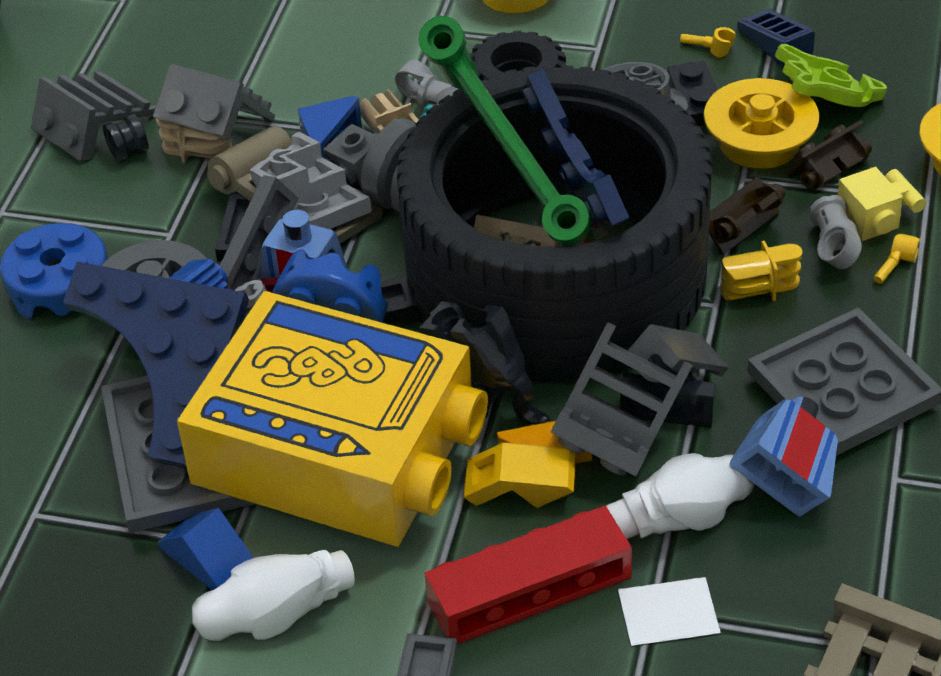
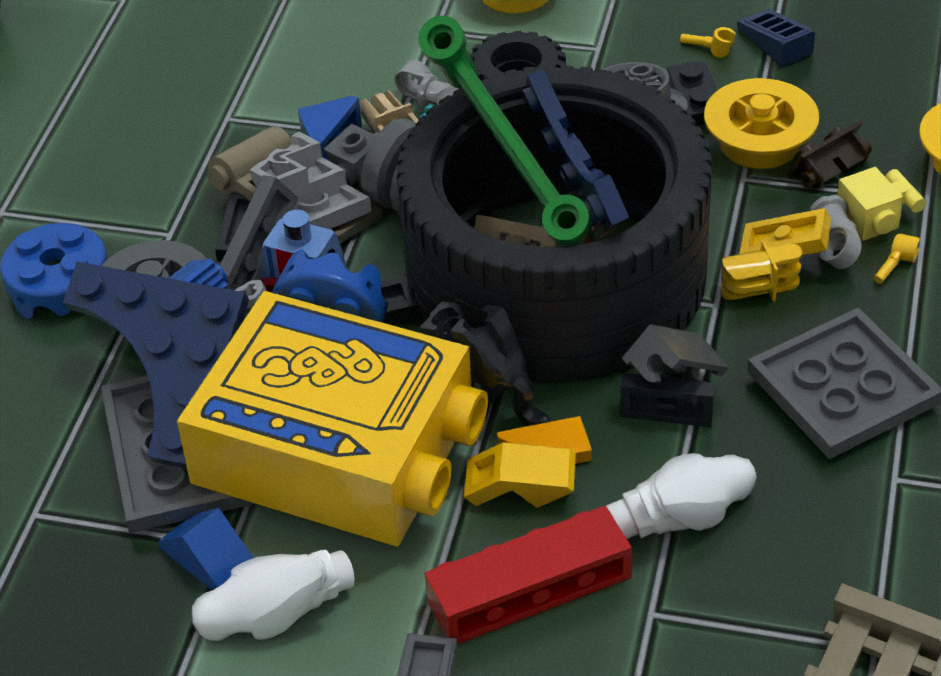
(72, 110): dark grey plate -> none
(125, 137): black wheel -> none
(189, 142): tan arm -> none
(206, 102): dark grey plate -> none
(605, 429): dark grey plate -> none
(668, 611): white sticker -> none
(744, 213): dark brown hinge -> none
(790, 455): medium blue torso -> none
(805, 229): none -> yellow plate
(828, 79): lime tile -> none

